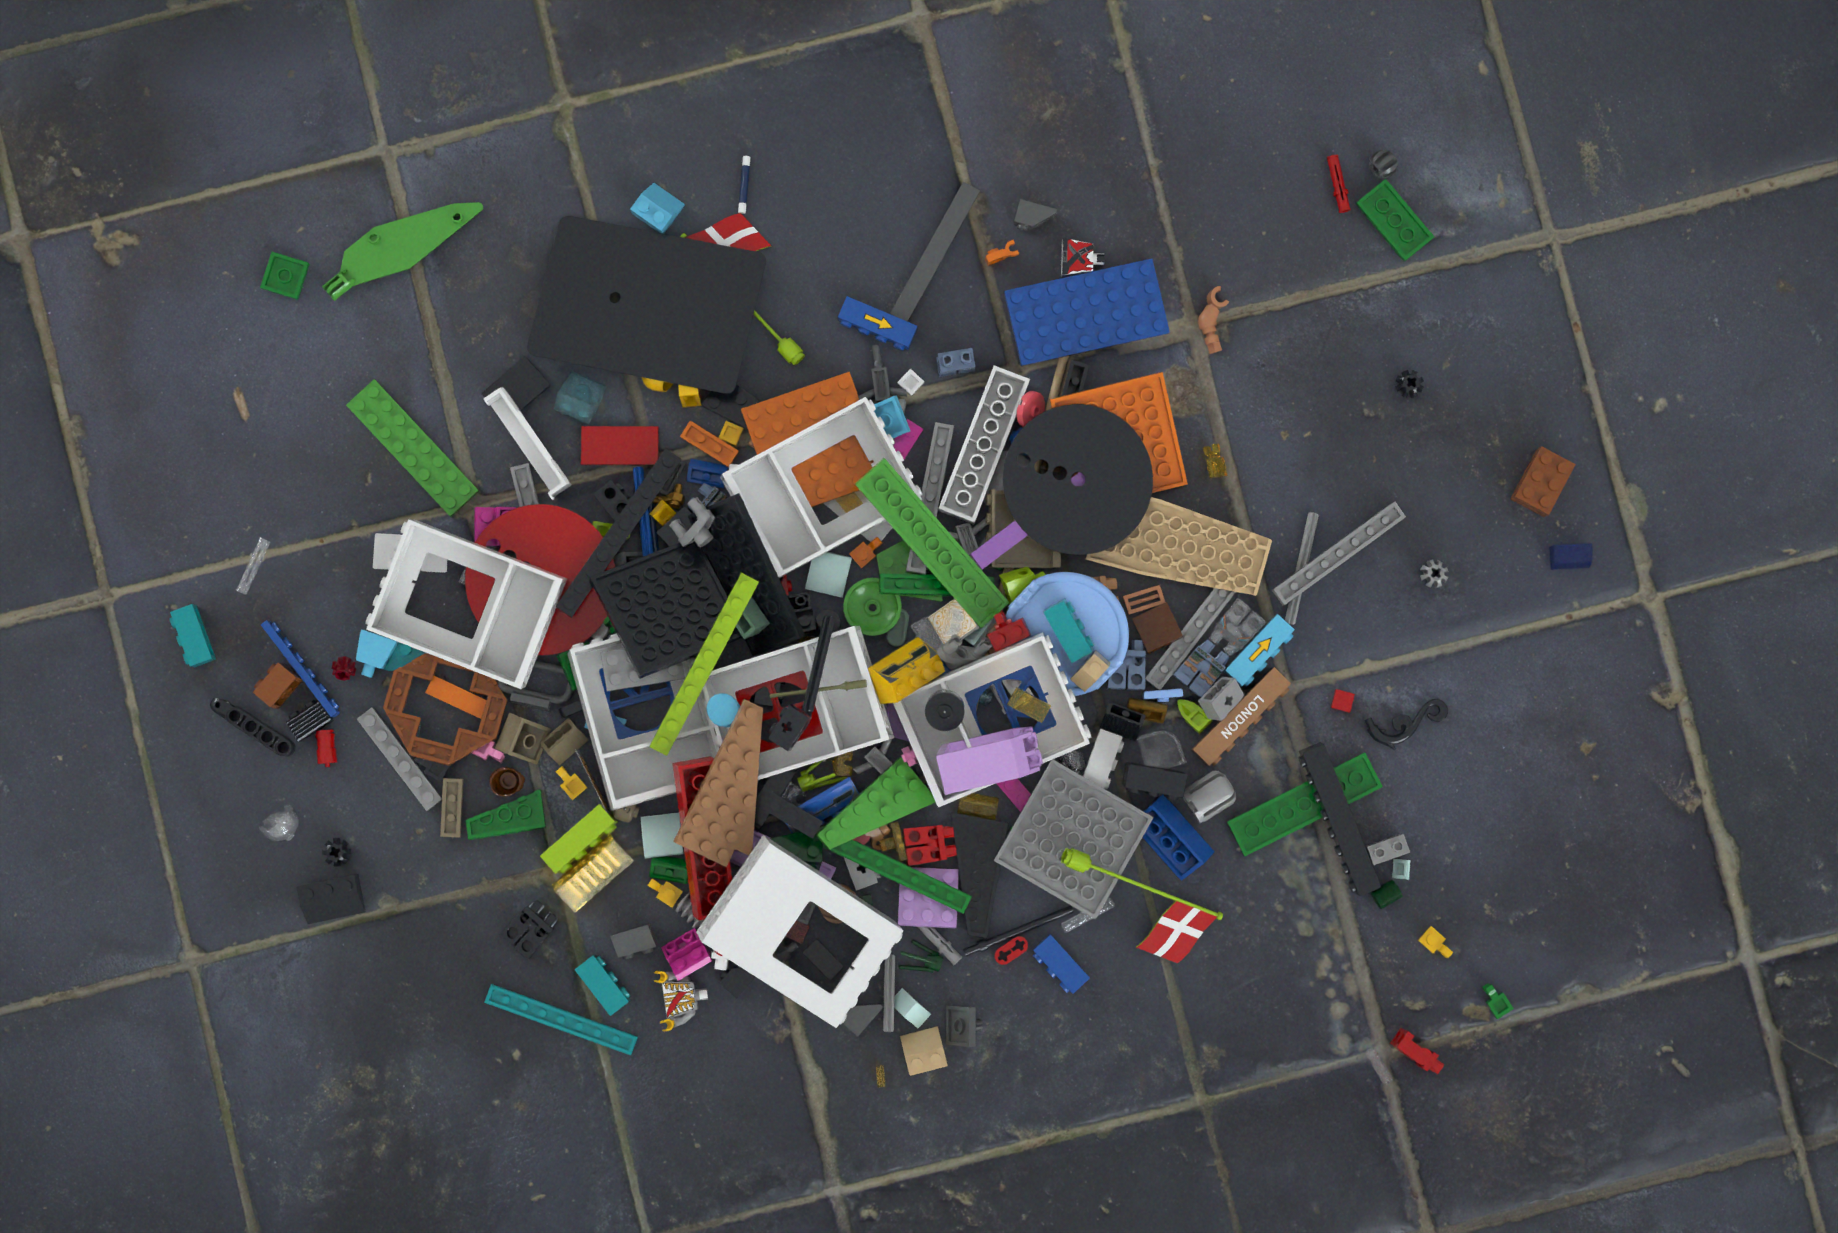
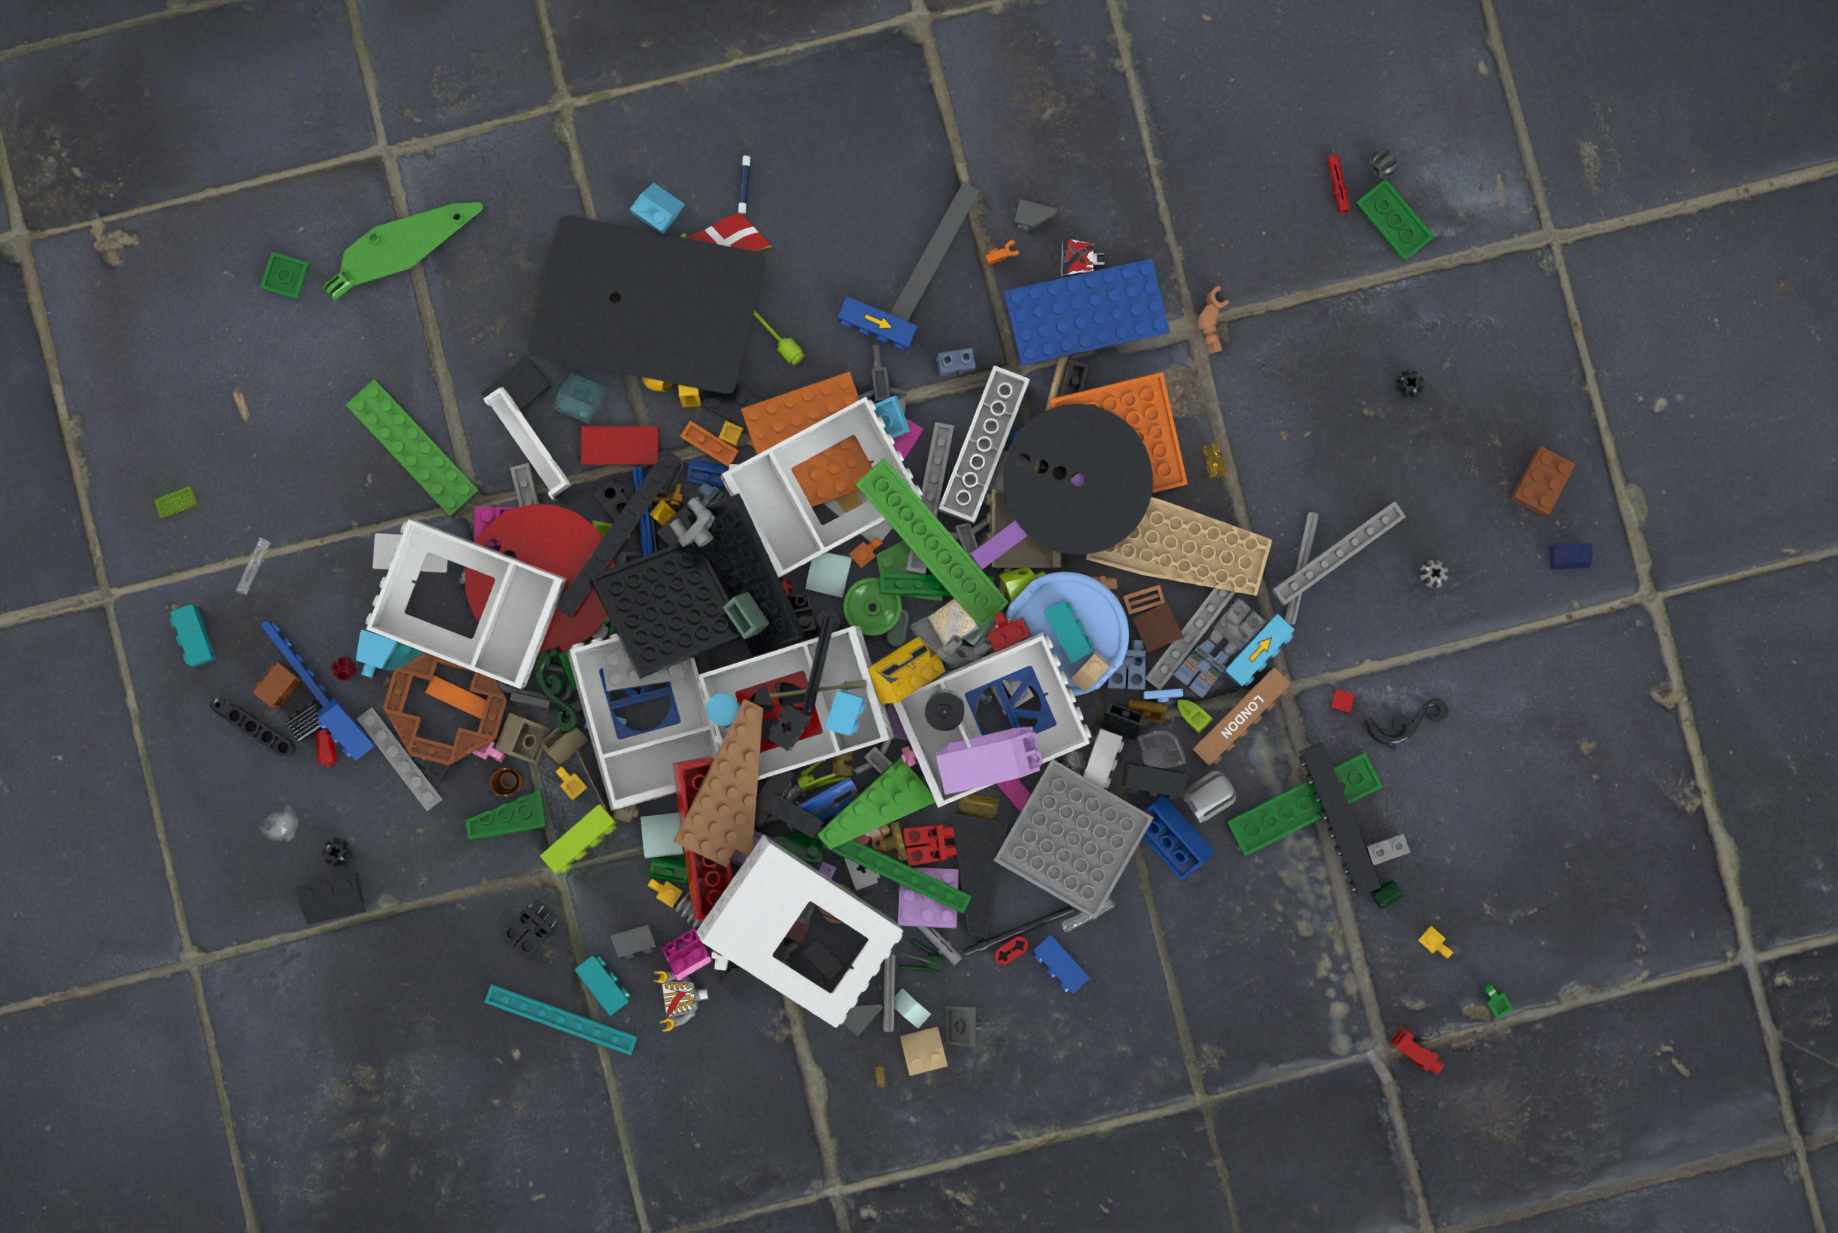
(175, 502): none -> clear neon green plate
(344, 729): none -> blue brick
(451, 807): dark tan plate -> none
(551, 693): none -> dark green plant
(592, 873): clear yellow brick -> none
(704, 664): lime plate -> none
(845, 713): none -> medium azure slope
(910, 382): white tile -> none
(1029, 704): clear yellow tile -> none
(1031, 406): coral plate -> none
(1175, 929): flag -> none
(1221, 698): light grey brick -> none
(1401, 869): light aqua slope -> none

